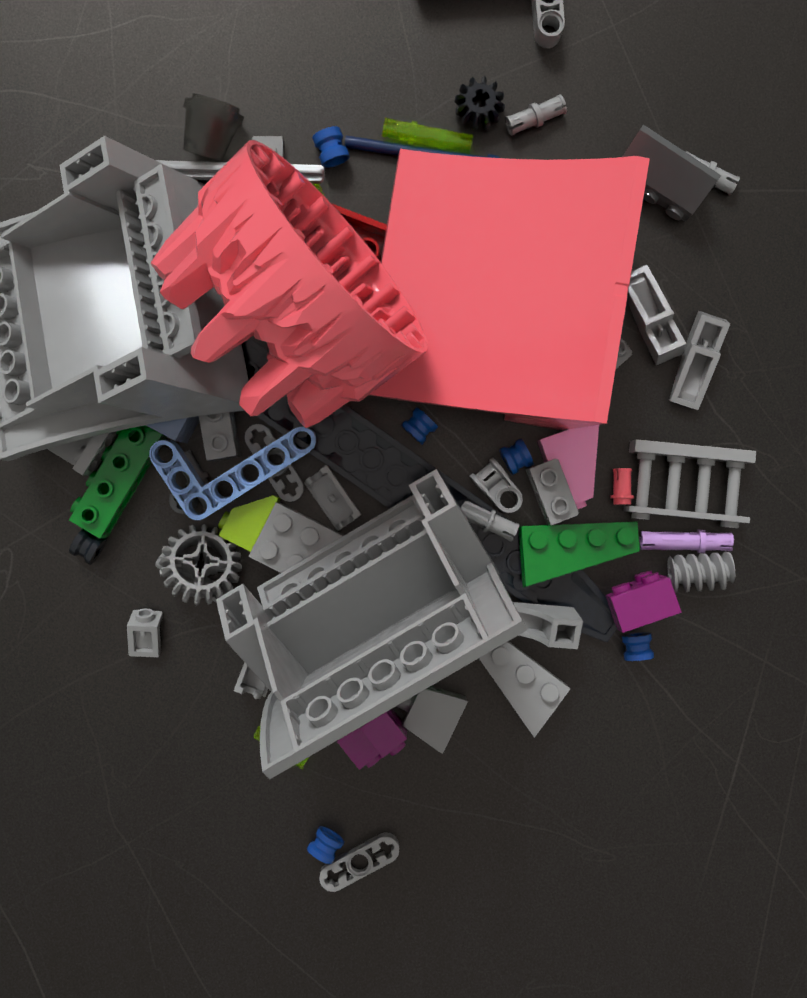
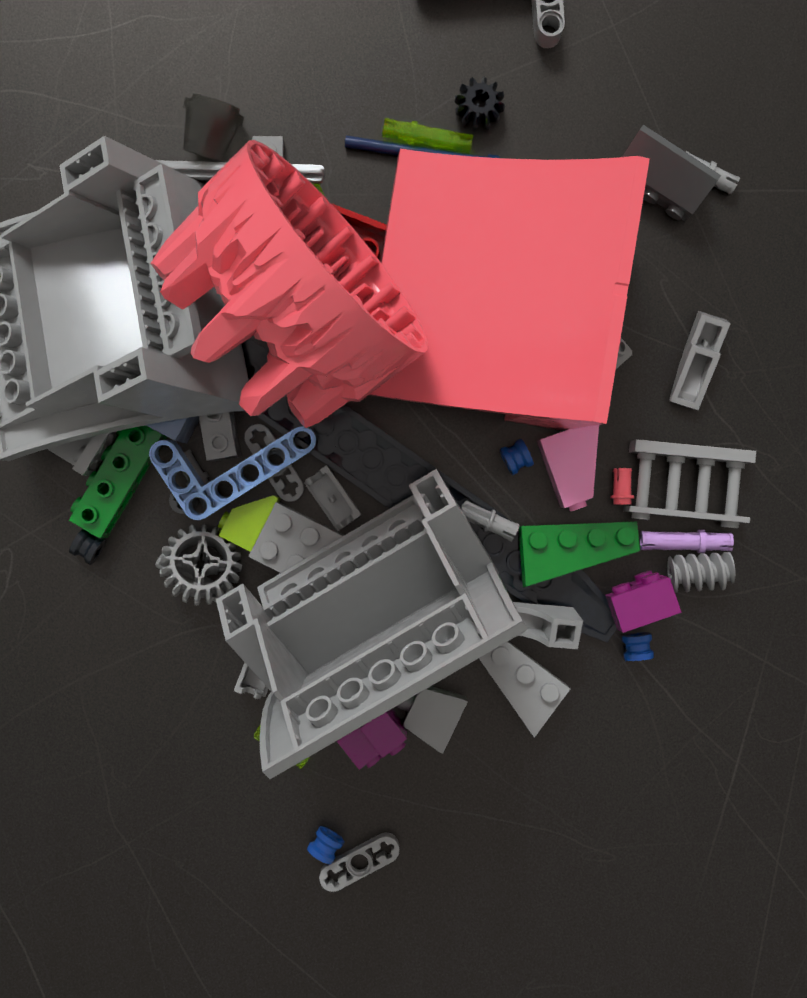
(144, 633): light grey bracket -> none
(331, 148): blue wheel -> none
(419, 425): blue wheel -> none
(496, 485): light grey piece -> none
(535, 114): light grey pin -> none
(552, 492): light grey bracket -> none
(654, 316): light grey slope -> none

